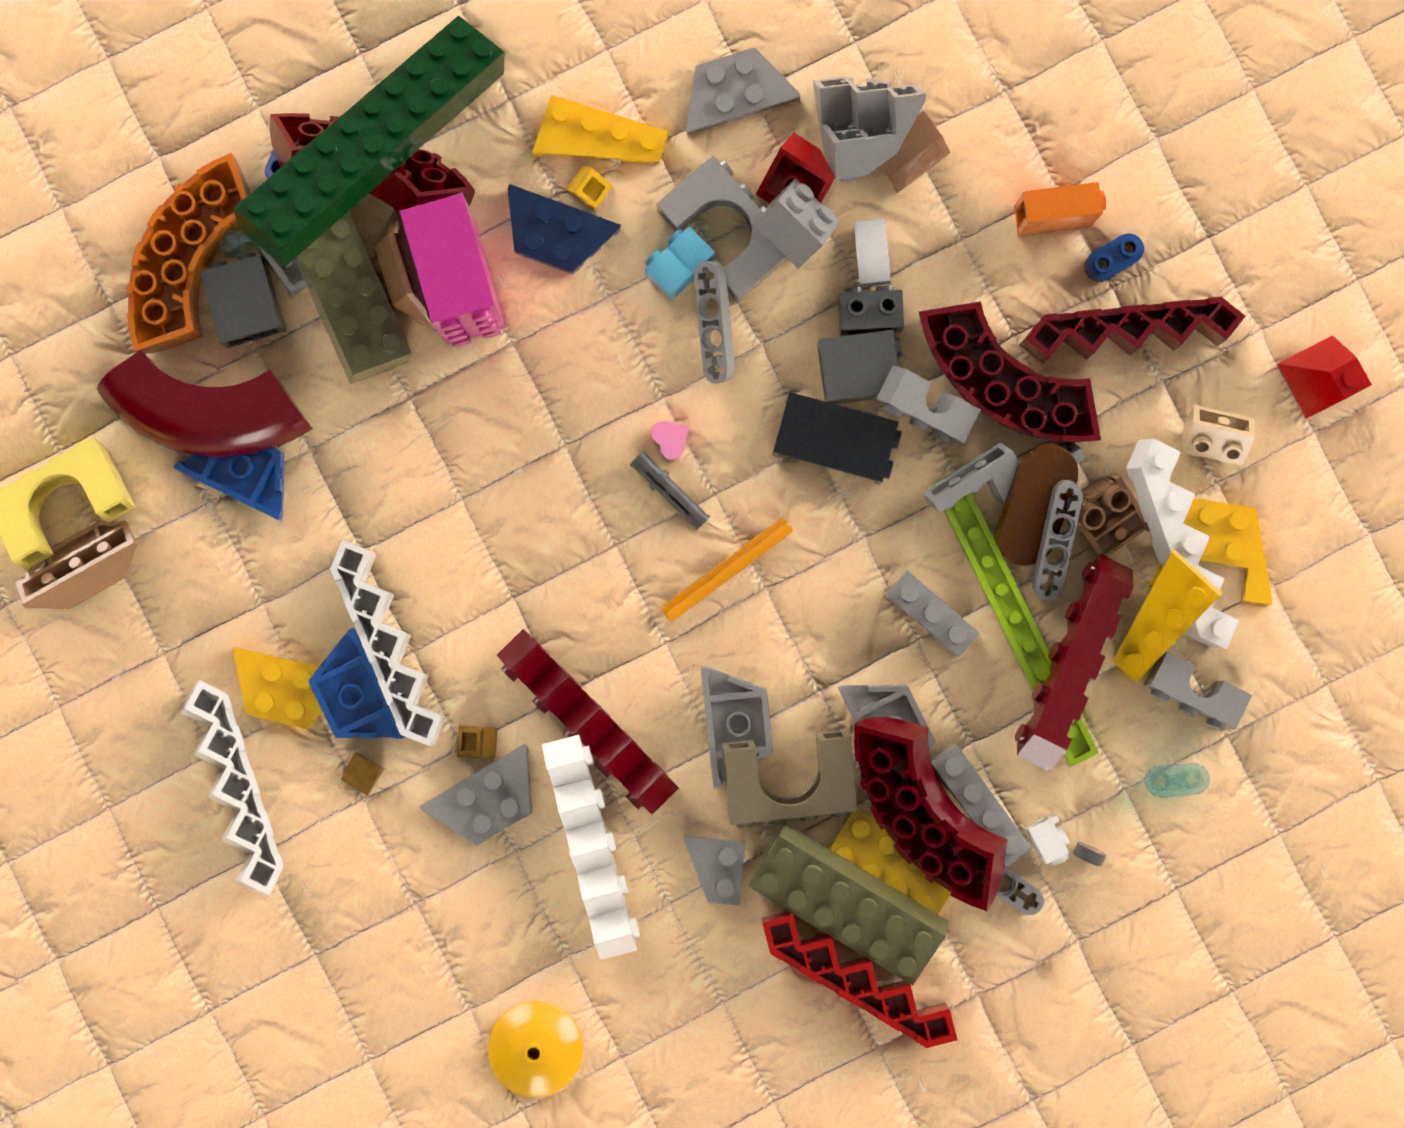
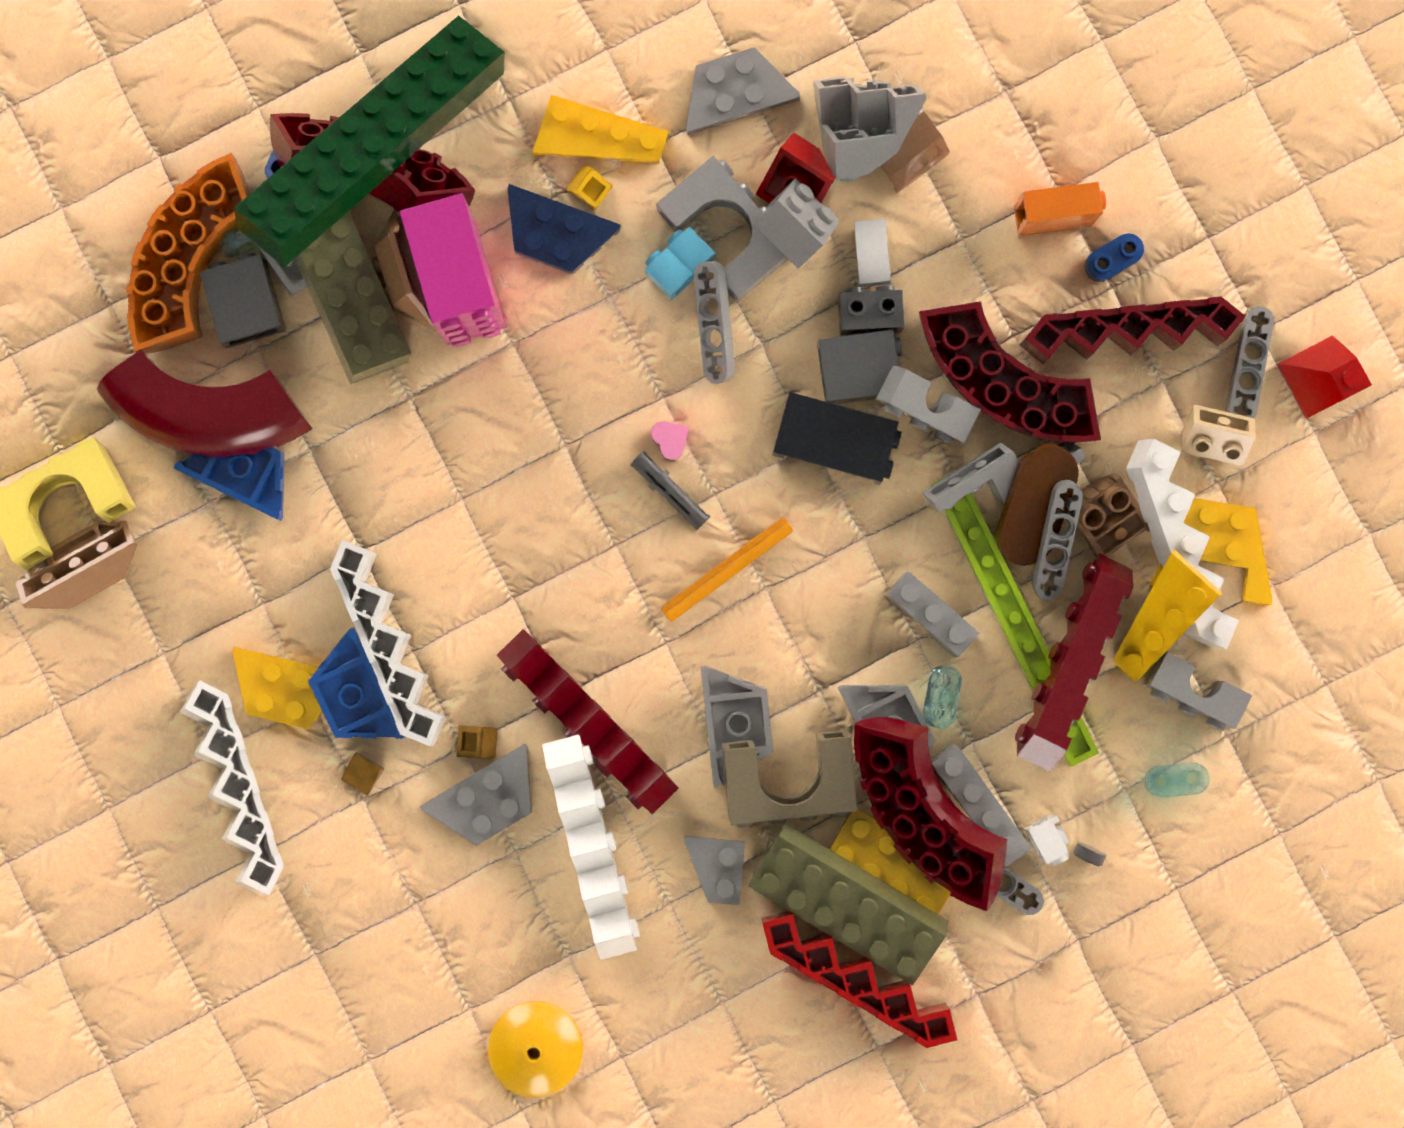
(942, 696): none -> clear light blue plate
(1243, 364): none -> light grey beam

